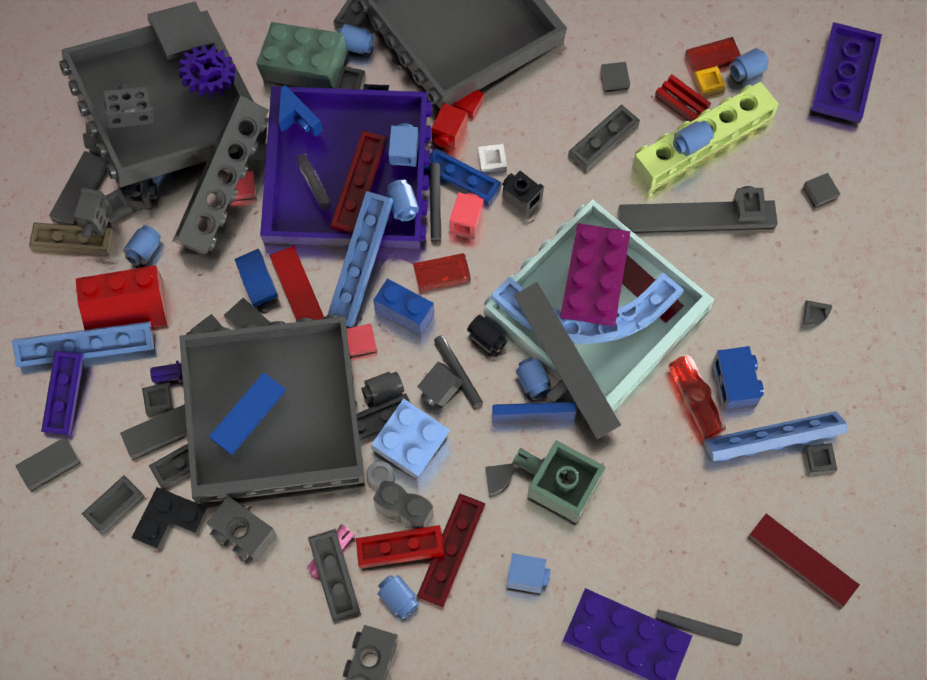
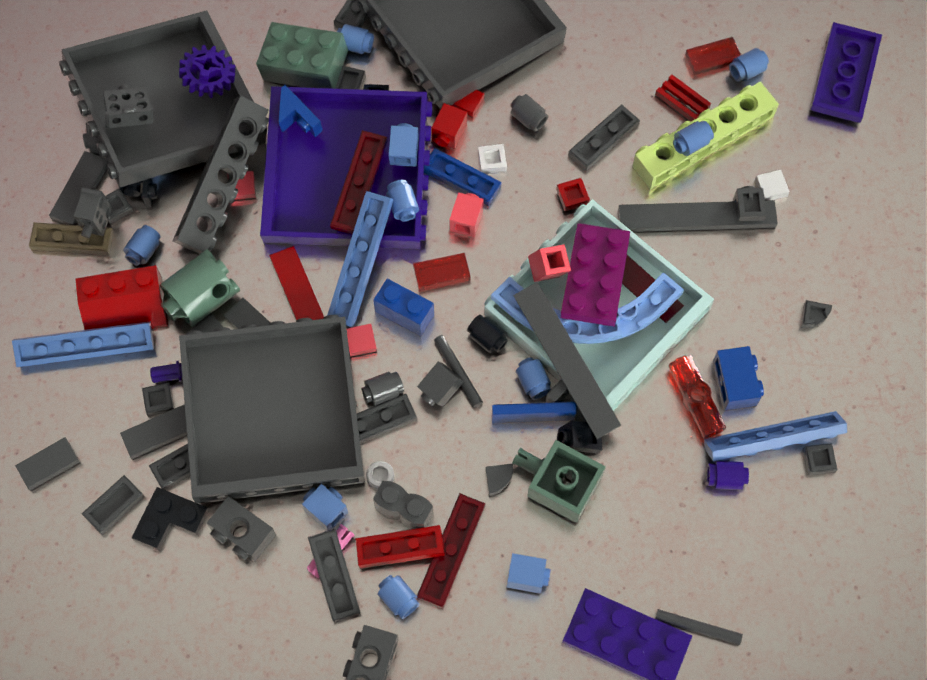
(62, 393): dark purple tile -> none
(180, 30): dark grey tile -> none
(197, 289): none -> sand green cylinder
(247, 414): blue tile -> none
(256, 277): blue slope -> none
(313, 181): clear smoke tile -> none
(325, 506): none -> medium blue brick
(410, 439): light blue brick -> none
(435, 202): dark grey bar -> none
(525, 198): black brick -> none
(528, 112): none -> dark grey brick
(549, 263): none -> coral brick
(572, 194): none -> red plate
(579, 437): none -> black bracket
(615, 76): dark grey tile -> none
(709, 81): yellow tile -> none
(727, 475): none -> dark purple brick
(773, 185): none -> white tile
(804, 561): dark red tile -> none
(821, 189): dark grey tile -> none

